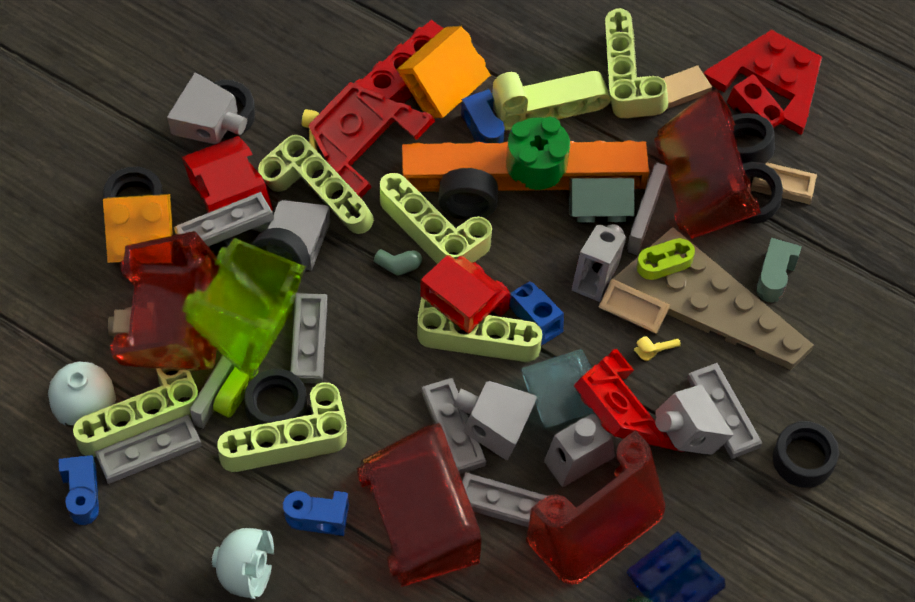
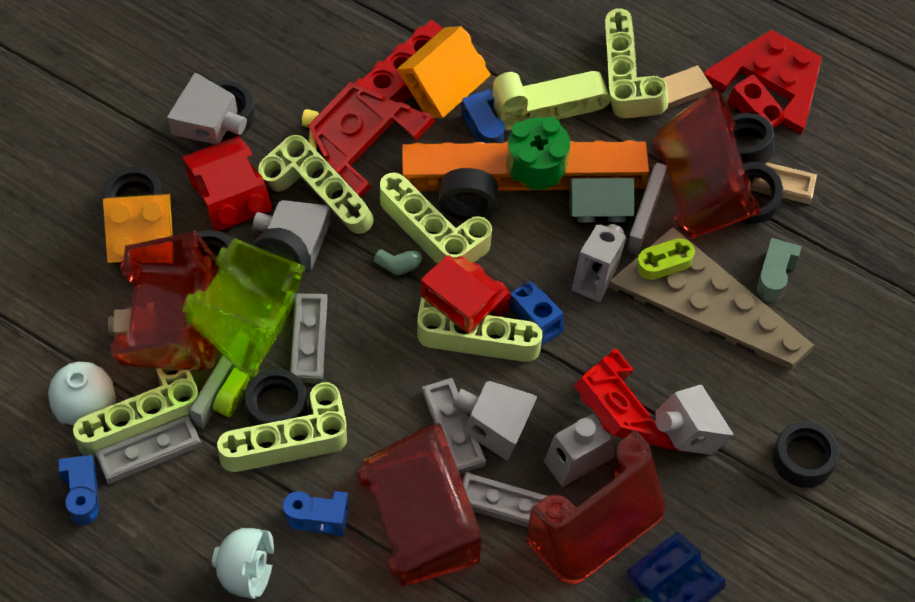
(229, 220): light grey tile -> none
(554, 385): clear light blue slope -> none
(634, 306): tan tile -> none
(648, 350): light yellow hand -> none
(719, 390): light grey tile -> none

